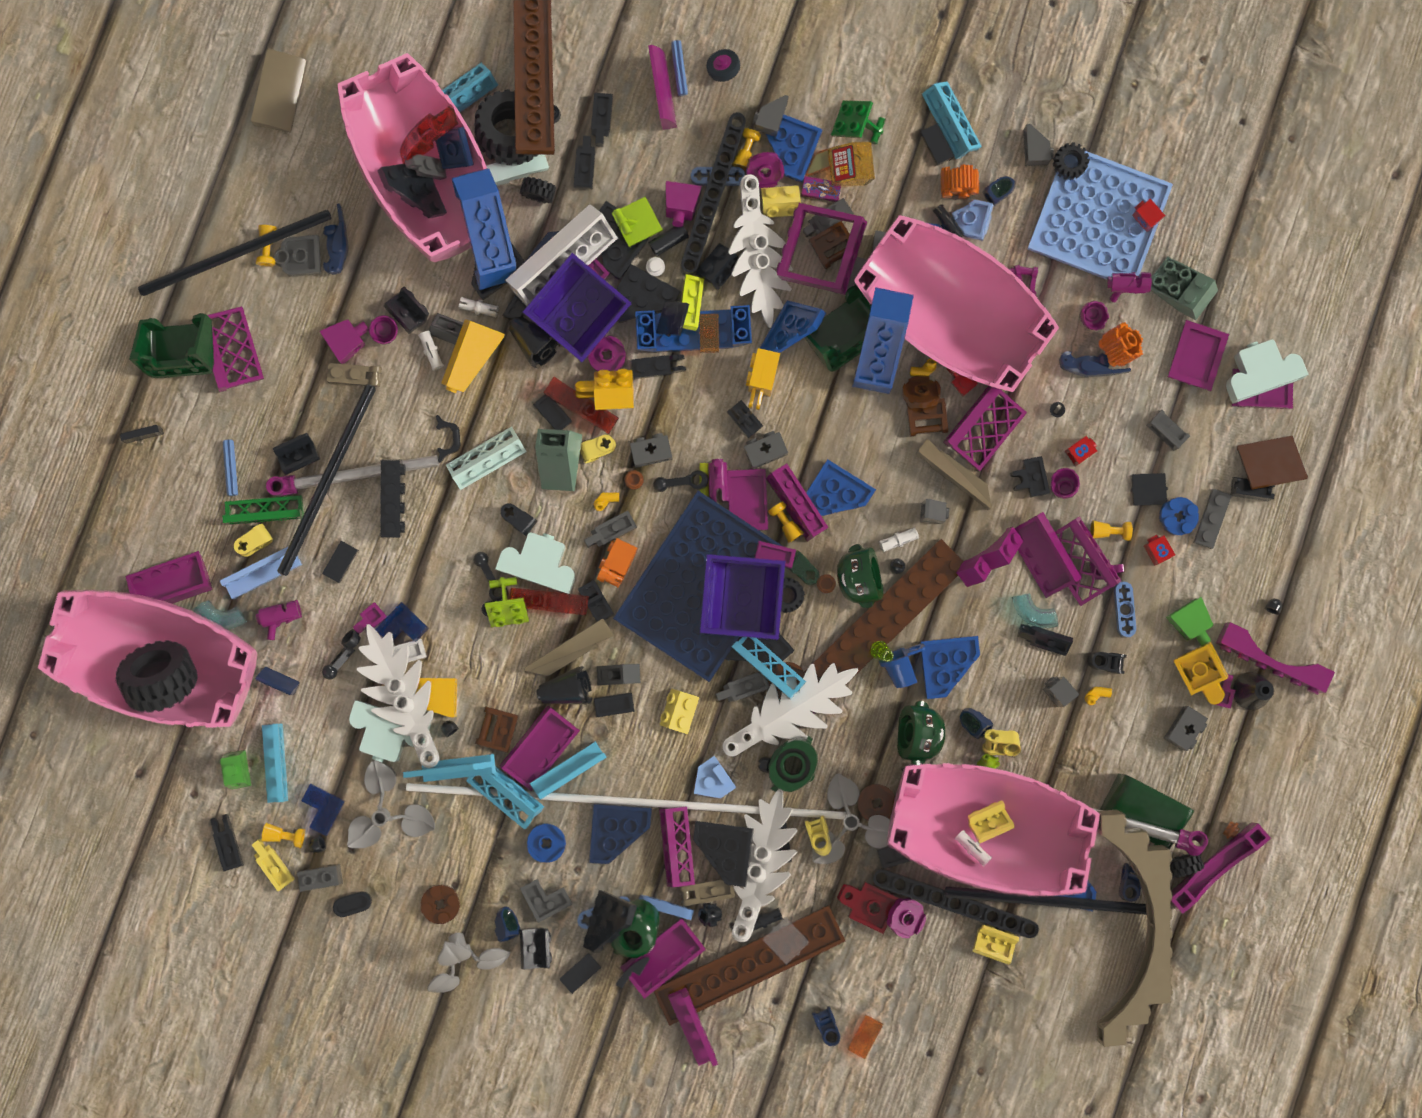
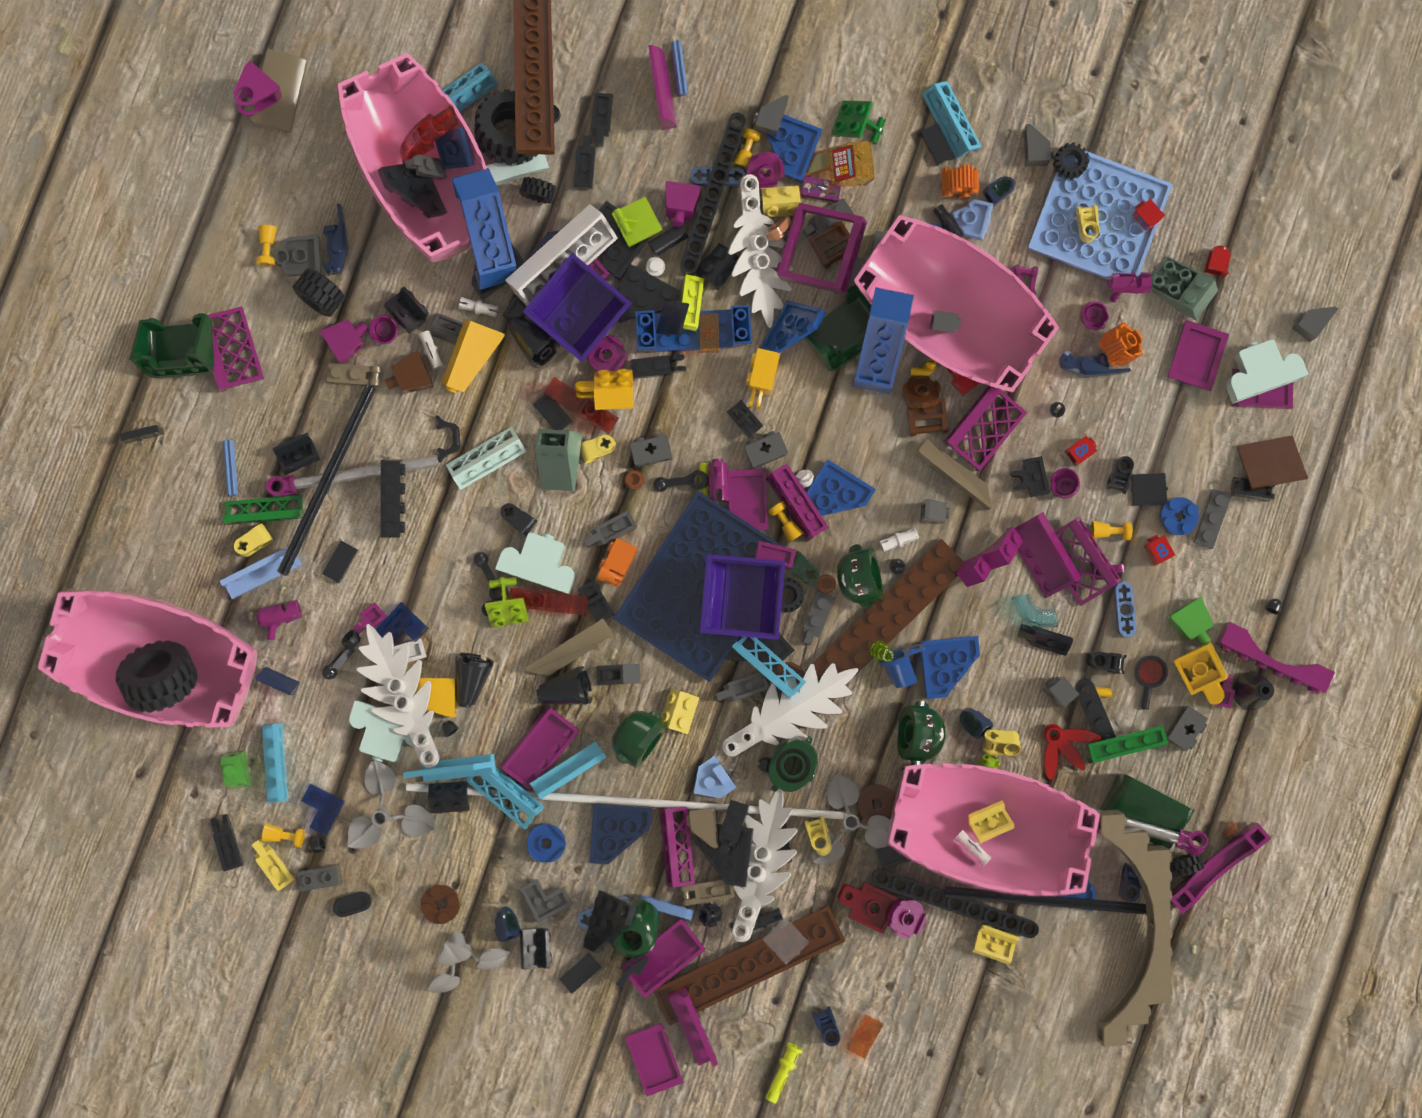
(172, 580): magenta slope -> none
(227, 619): clear light blue cylinder -> none
(234, 252): black axle -> none
(259, 87): none -> magenta hose
(318, 292): none -> black tyre
(410, 375): none -> reddish brown torso
(448, 797): none -> black bracket
(470, 677): none -> black cone
(502, 732): reddish brown plate -> none
(604, 498): yellow arm -> none
(614, 705): black tile -> none
(637, 737): none -> dark green piece
(654, 1059): none -> magenta piece
(704, 825): none -> dark tan slope
(723, 65): black wheel -> none
(732, 825): none -> black hinge
(776, 231): none -> nougat plate
(787, 1064): none -> neon yellow pin
(805, 478): none -> white plate
(817, 616): none -> dark grey hinge
(944, 321): none -> dark grey brick
(1060, 741): none -> red plant
(1087, 219): none -> light yellow piece
(1094, 709): none -> black plate
(1120, 476): none -> black piece
(1127, 744): none -> green fence
(1150, 673): none -> piece
(1168, 430): dark grey hinge -> none
(1218, 261): none -> red window
(1313, 322): none -> dark grey slope

